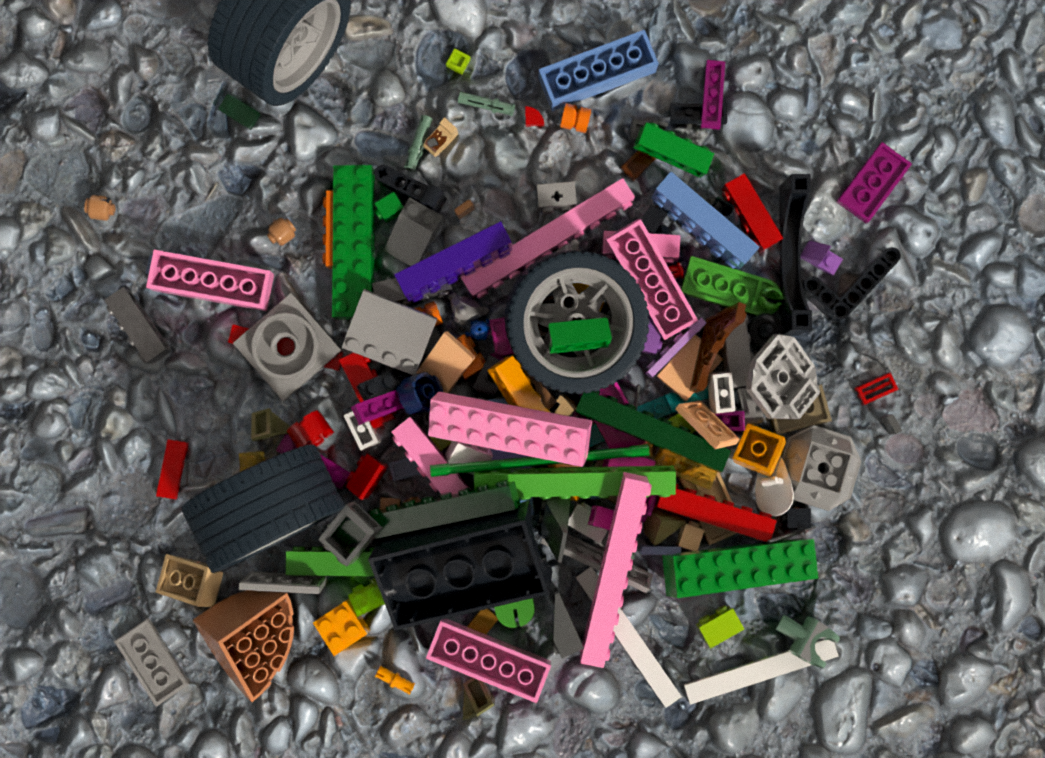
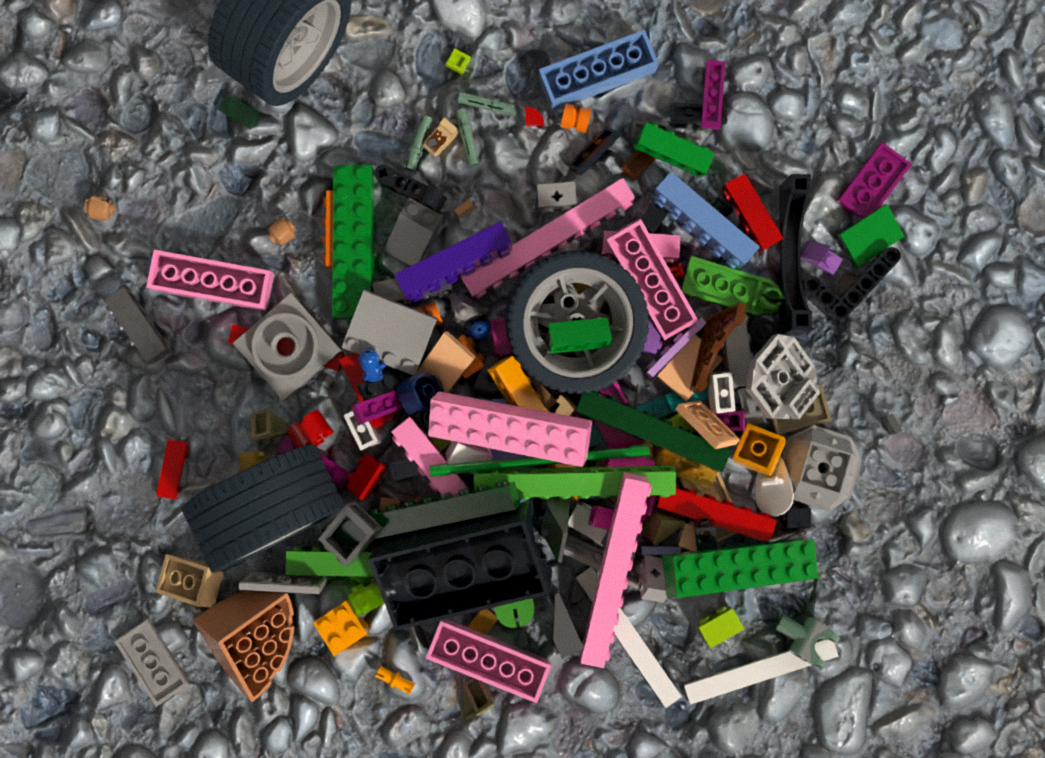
(370, 364): none -> blue animal
(388, 208): green brick -> none
(467, 138): none -> sand green pin
(593, 150): none -> black plate
(651, 578): none -> light grey brick
(705, 542): none -> black brick
(861, 395): red tile -> none
(871, 235): none -> green tile

